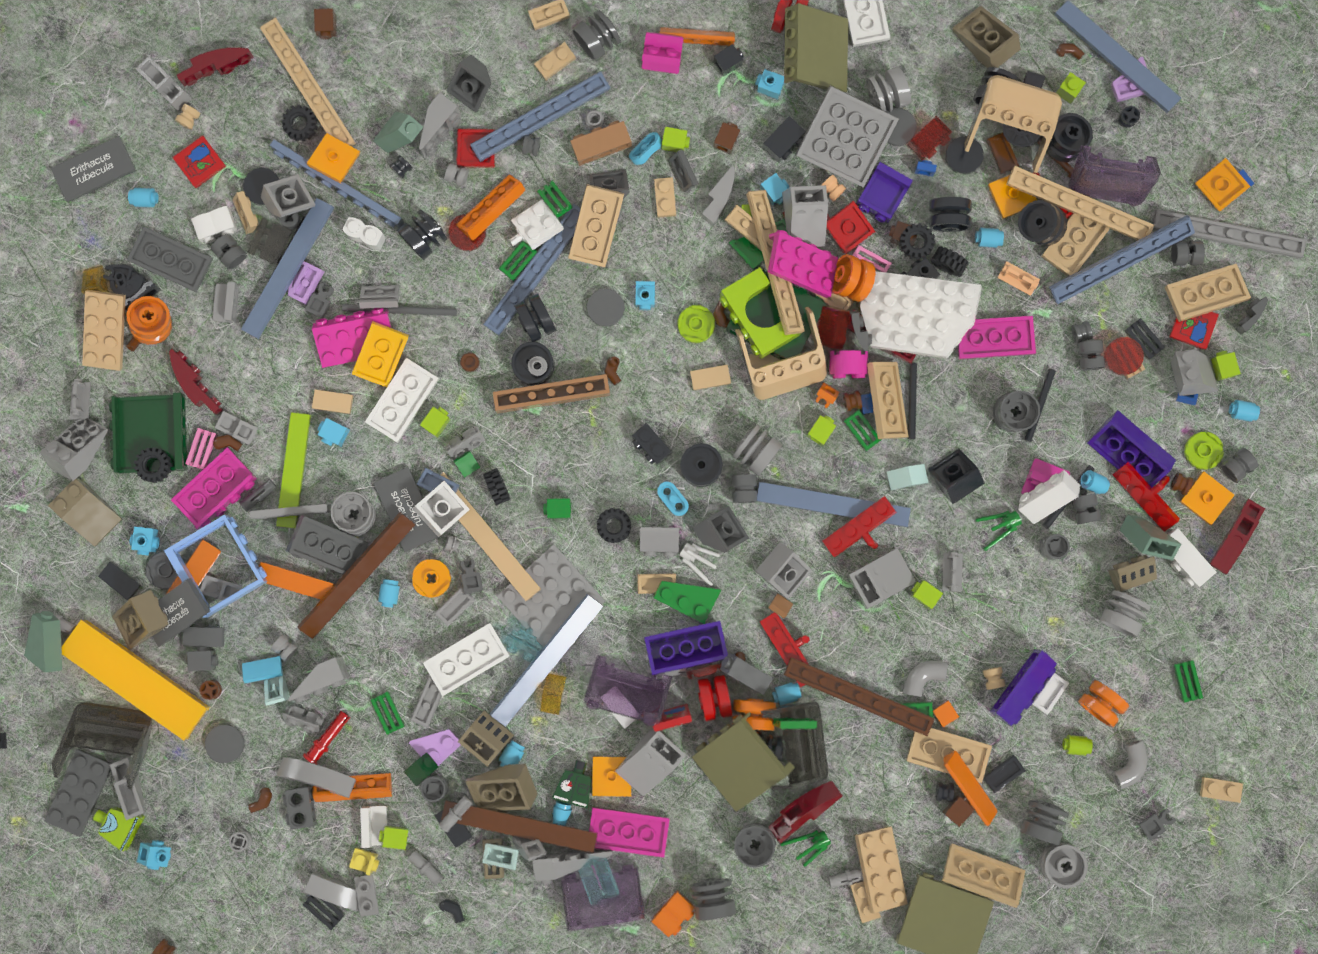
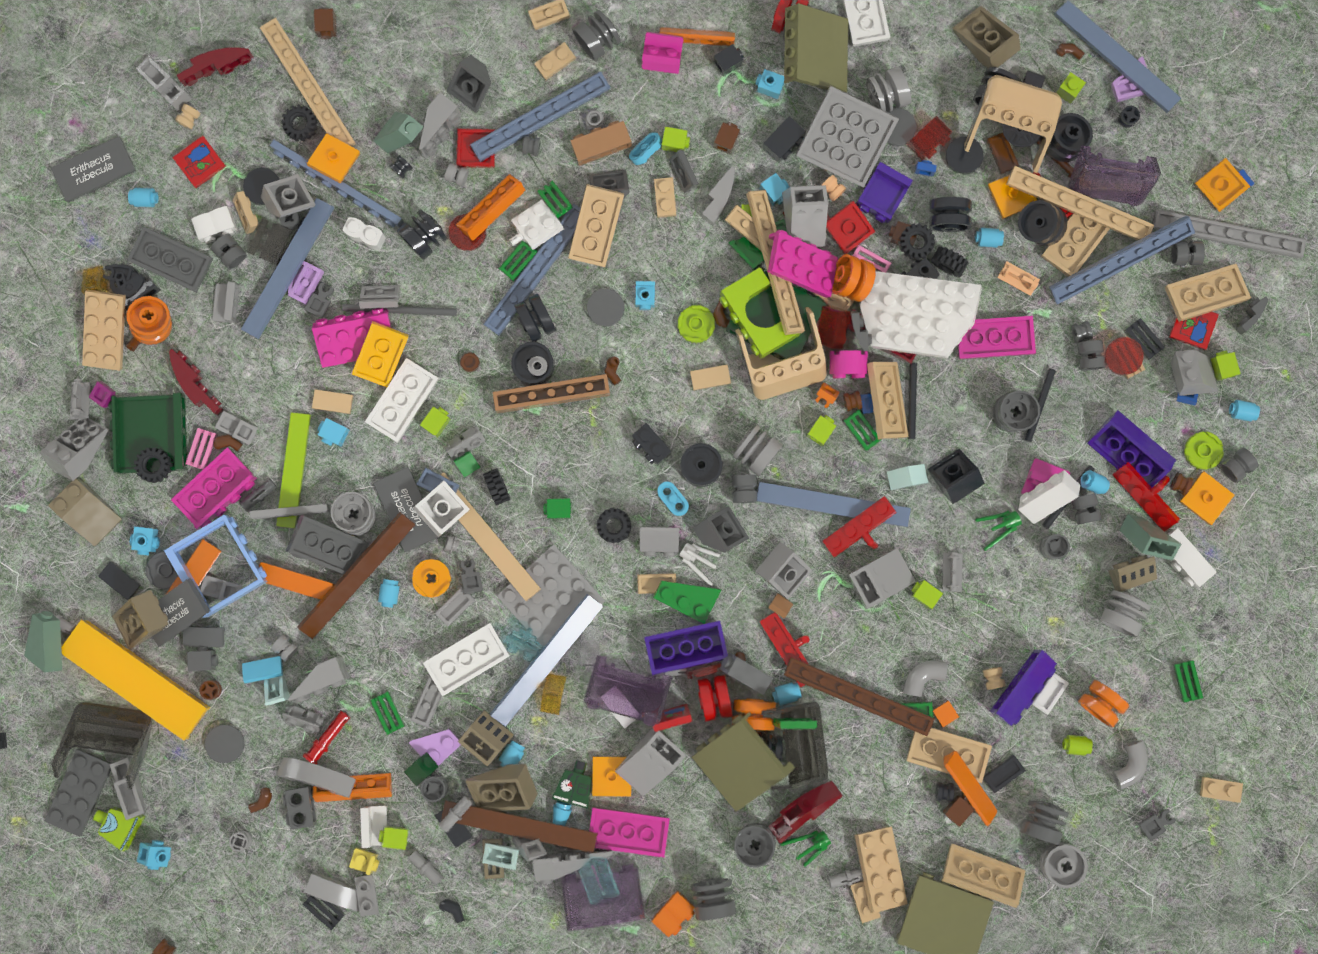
(102, 394): none -> magenta tile
(1237, 536): dark red slope -> none

